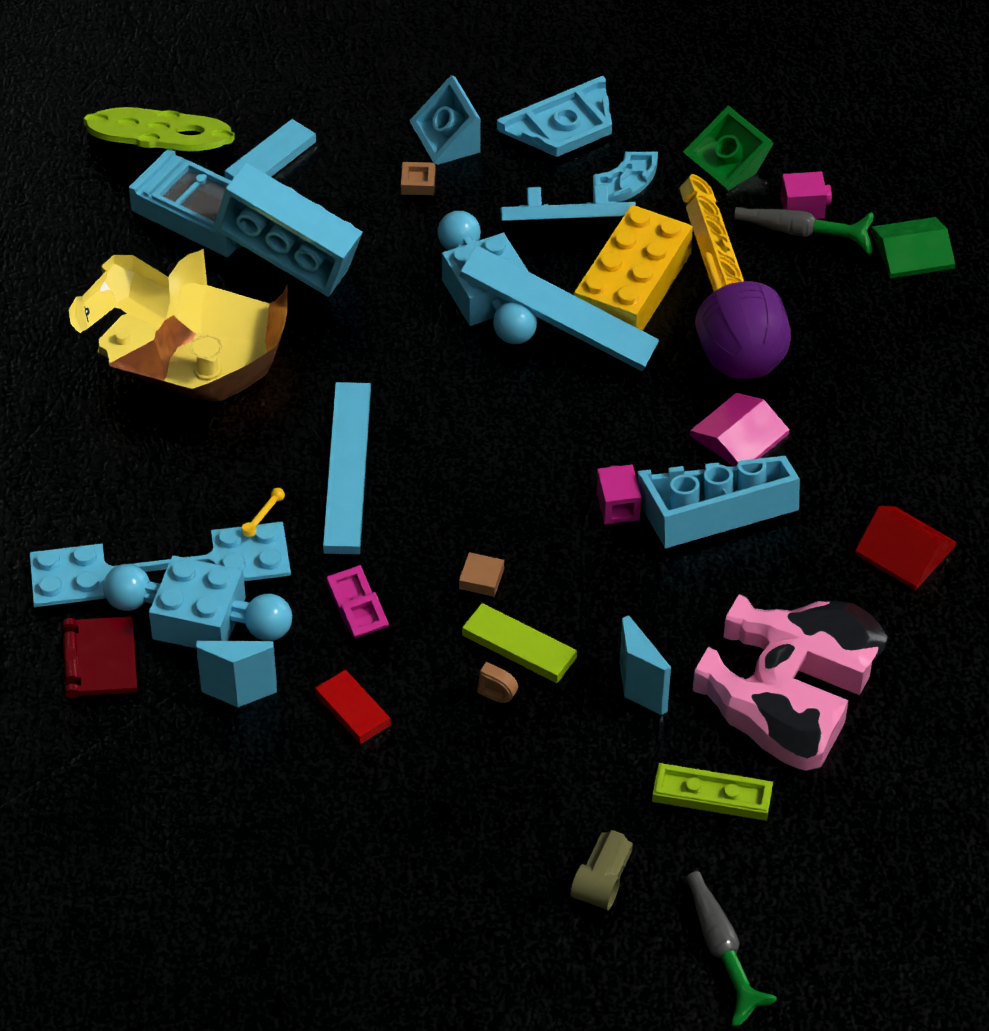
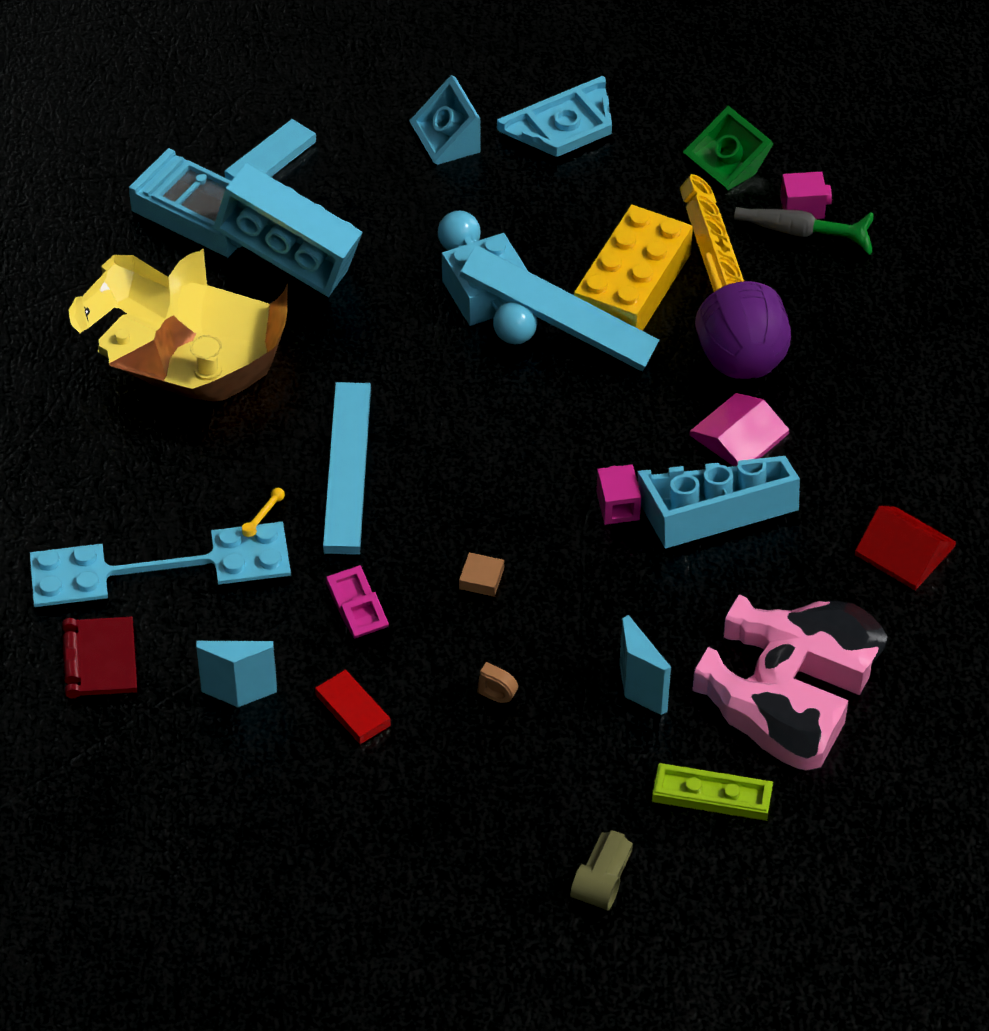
(158, 129): lime piece -> none
(197, 602): medium azure brick -> none
(418, 178): medium nougat tile -> none
(519, 643): lime tile -> none
(536, 211): medium azure hinge -> none
(630, 176): medium azure tile -> none
(724, 944): piece -> none
(914, 247): green slope -> none

